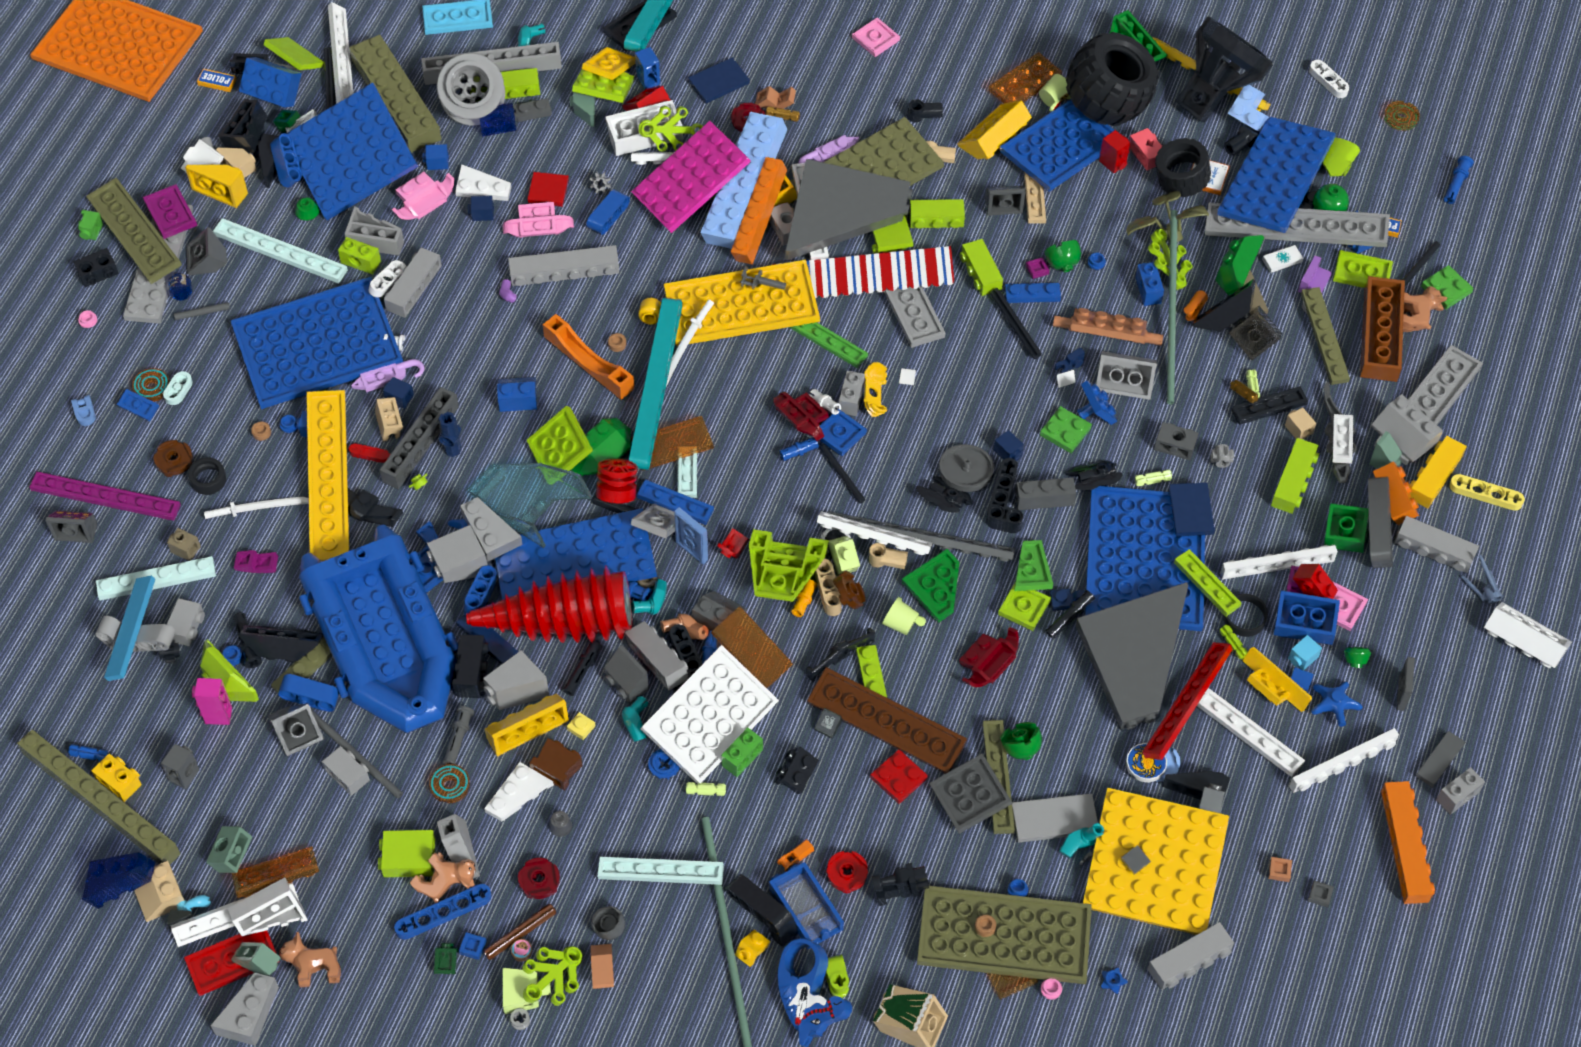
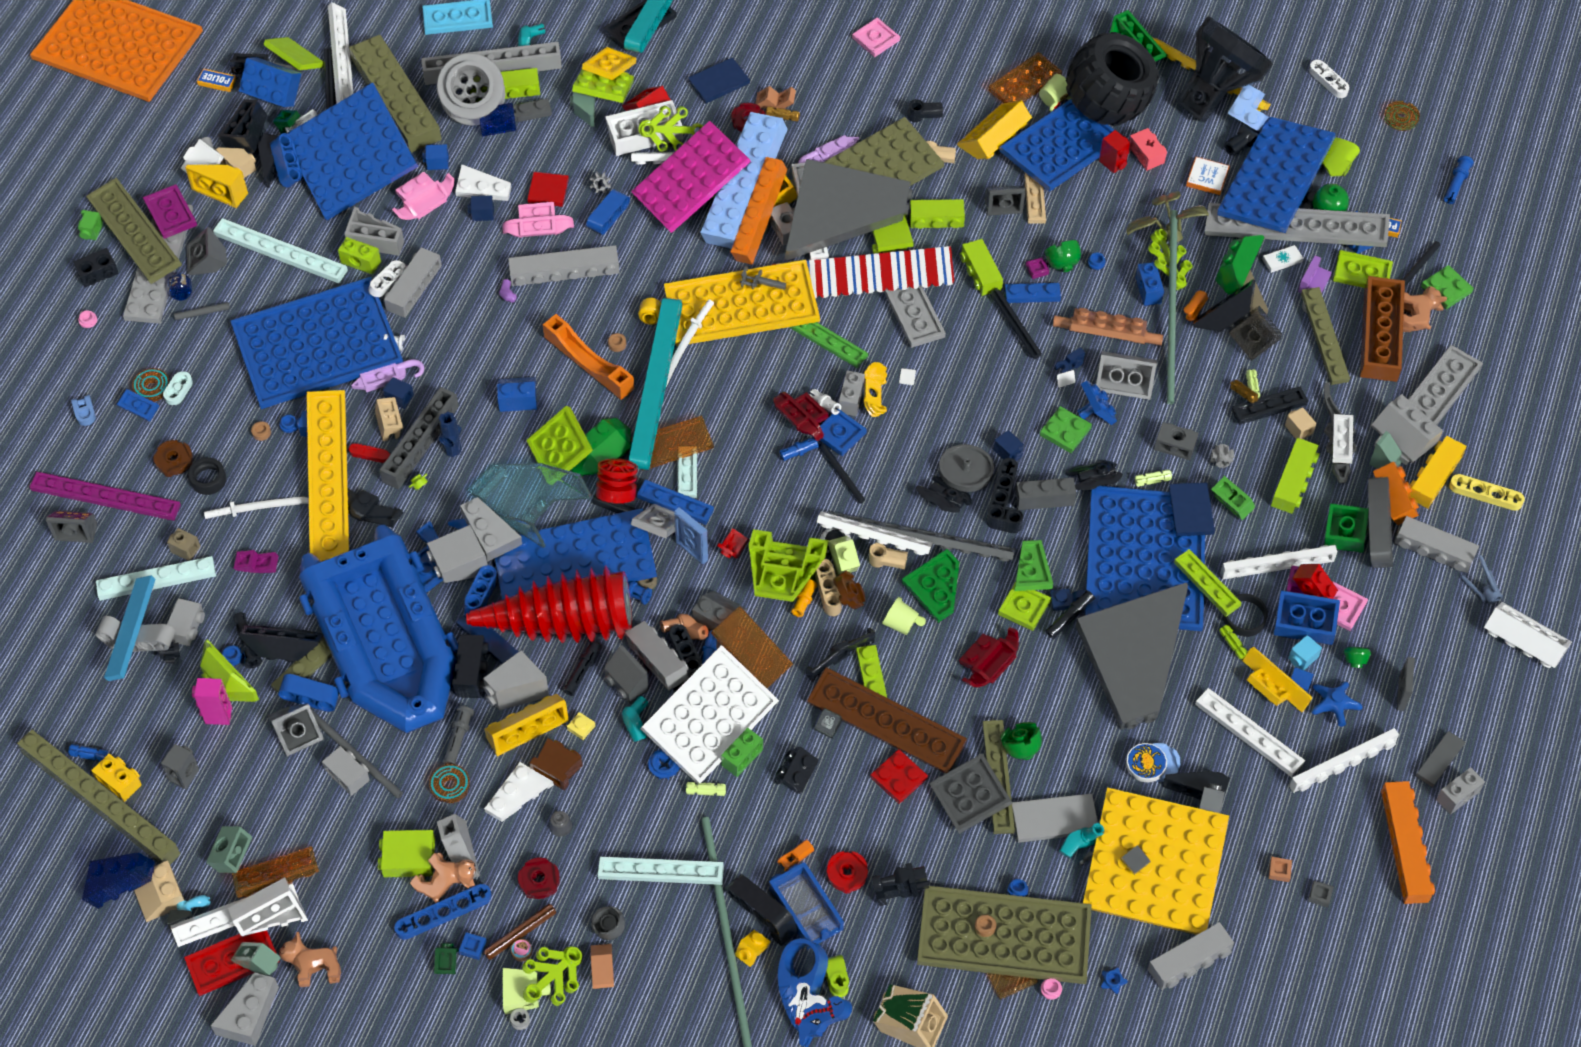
(306, 209): green cone -> none
(647, 68): blue brick -> none
(655, 601): teal arm -> none
(1179, 152): black tyre -> none
(1187, 701): red plate -> none
(1233, 498): none -> bright green brick

